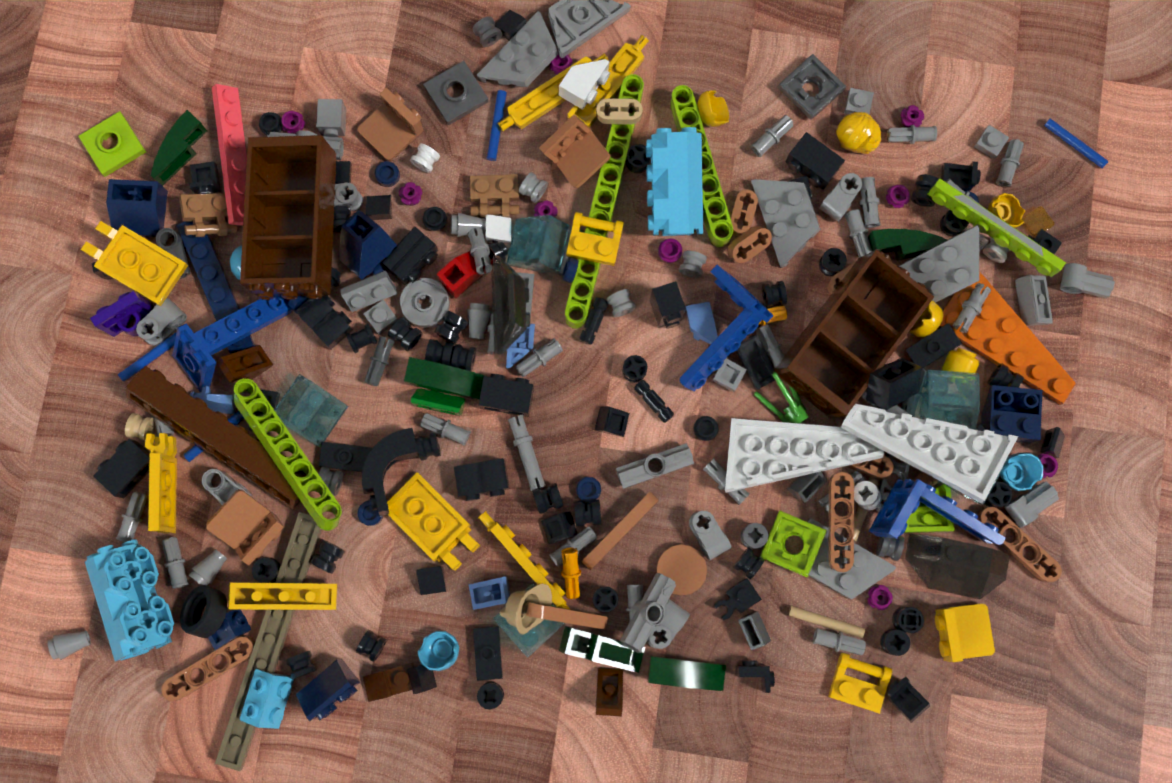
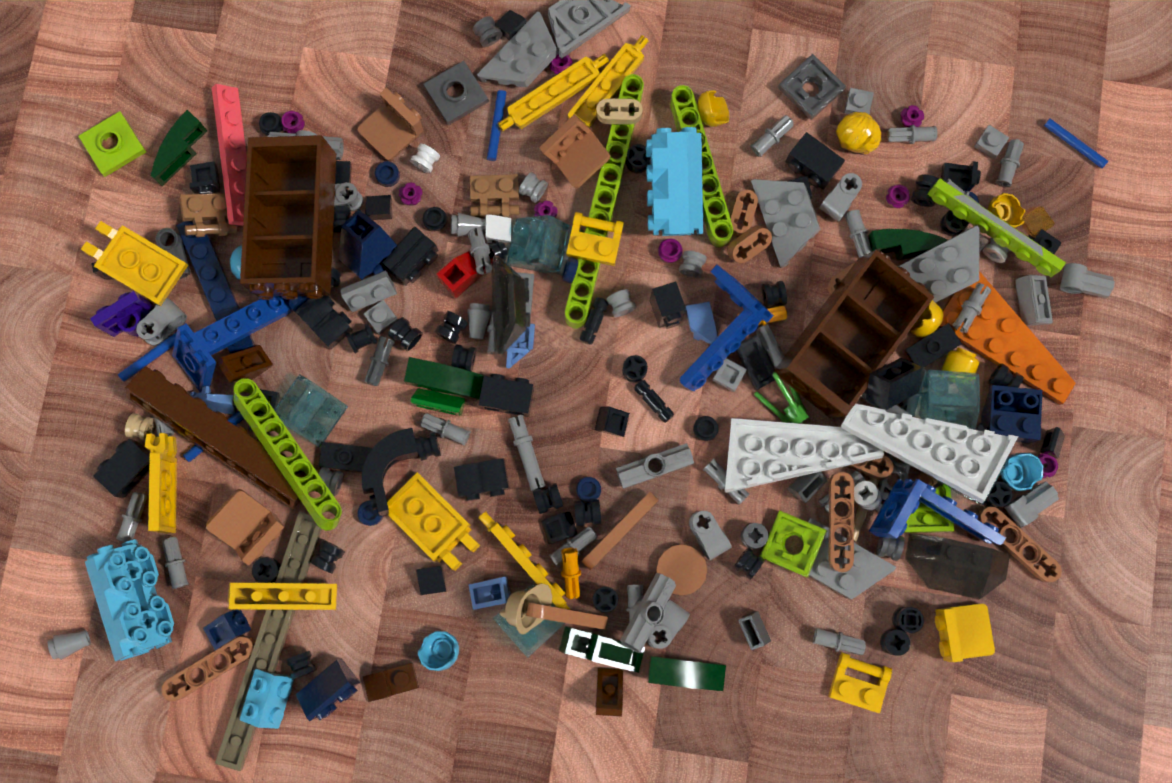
(137, 206): dark blue slope -> none
(208, 568): light grey cone -> none
(213, 616): black tyre -> none
(225, 489): light grey piece -> none
(331, 117): light grey brick -> none
(371, 645): black wheel -> none
(421, 289): light grey plate -> none
(421, 679): black slope -> none
(436, 352): black wheel -> none
(487, 653): black plate -> none
(493, 692): black wheel -> none
(539, 357): light grey axle -> none
(582, 81): white slope -> none
(740, 597): black plate -> none
(751, 669): black bracket -> none
(826, 622): tan bar -> none
(829, 266): black wheel -> none
(869, 202): light grey pin -> none
(886, 597): magenta plate -> none
(907, 699): black bracket -> none

